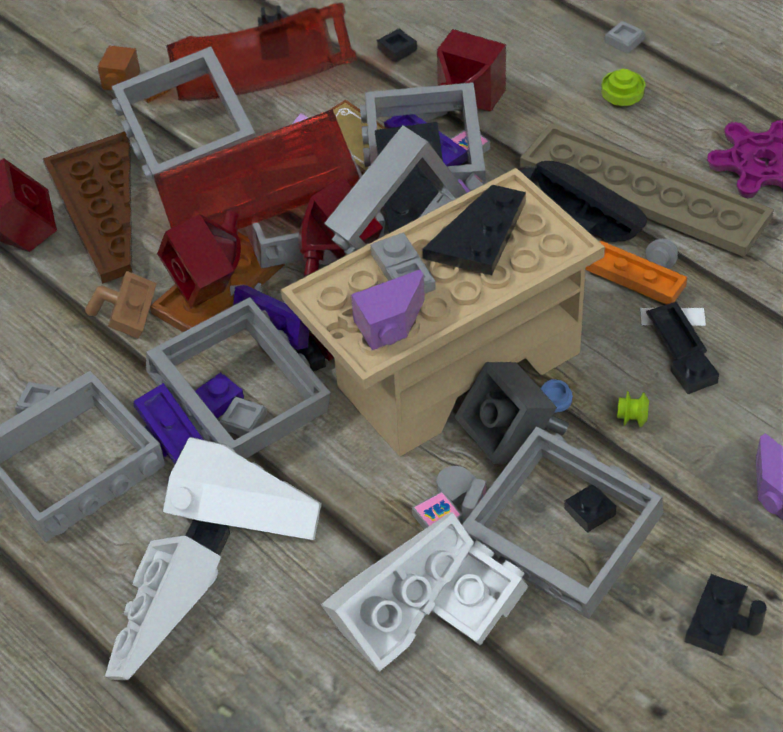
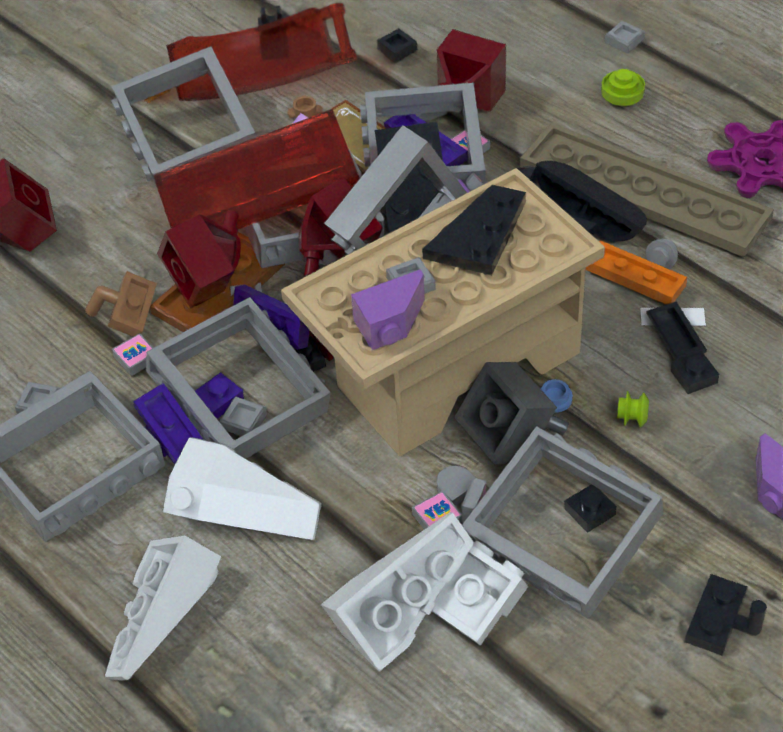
(97, 197): reddish brown wing -> none
(118, 66): dark orange brick -> none
(132, 354): none -> tile
(209, 534): black plate -> none
(306, 106): none -> medium nougat plate
(393, 251): light grey plate -> none

